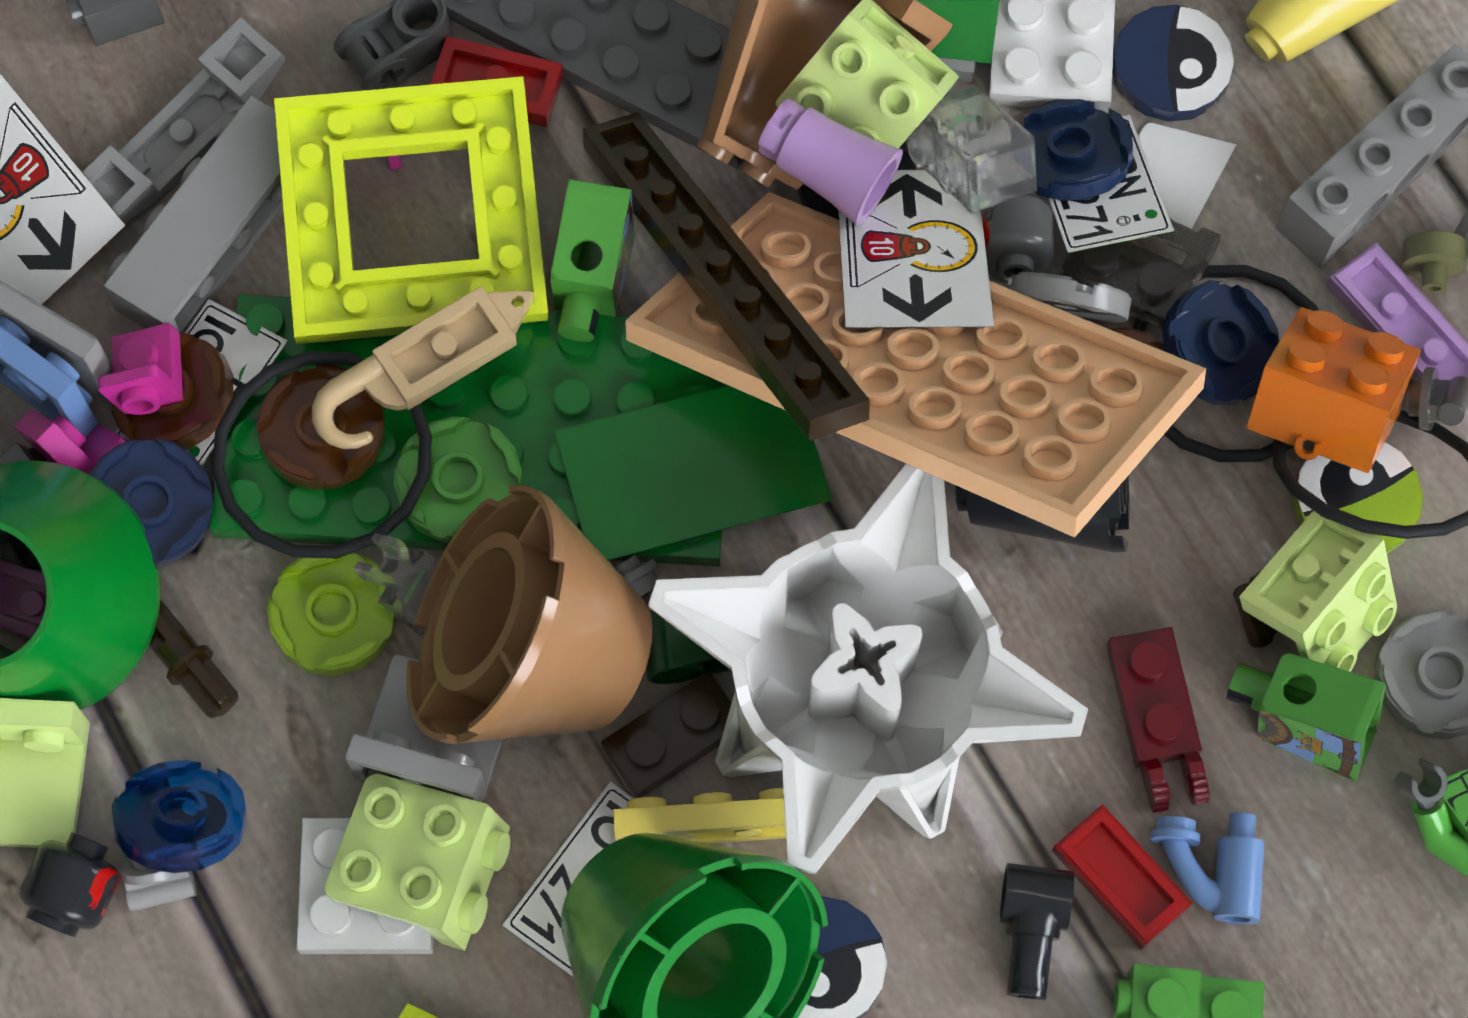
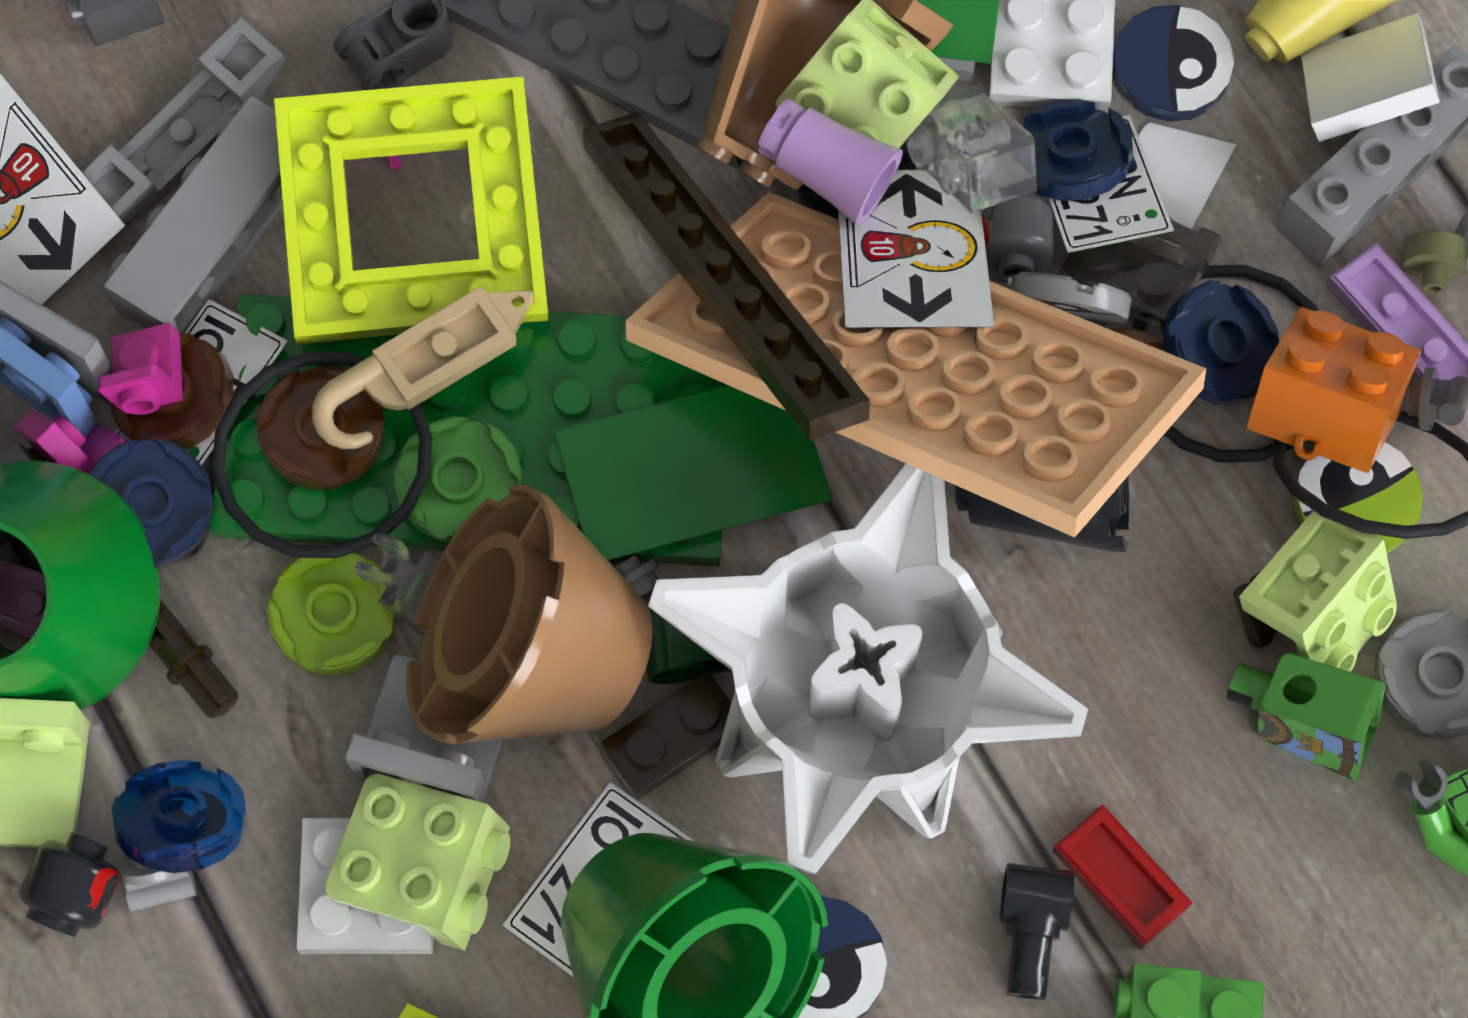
(472, 61): red plate -> none
(591, 256): bright green torso -> none
(708, 820): light yellow plate -> none
(1158, 713): dark red hinge -> none
(1239, 866): medium blue plant -> none
(1369, 77): none -> white tile

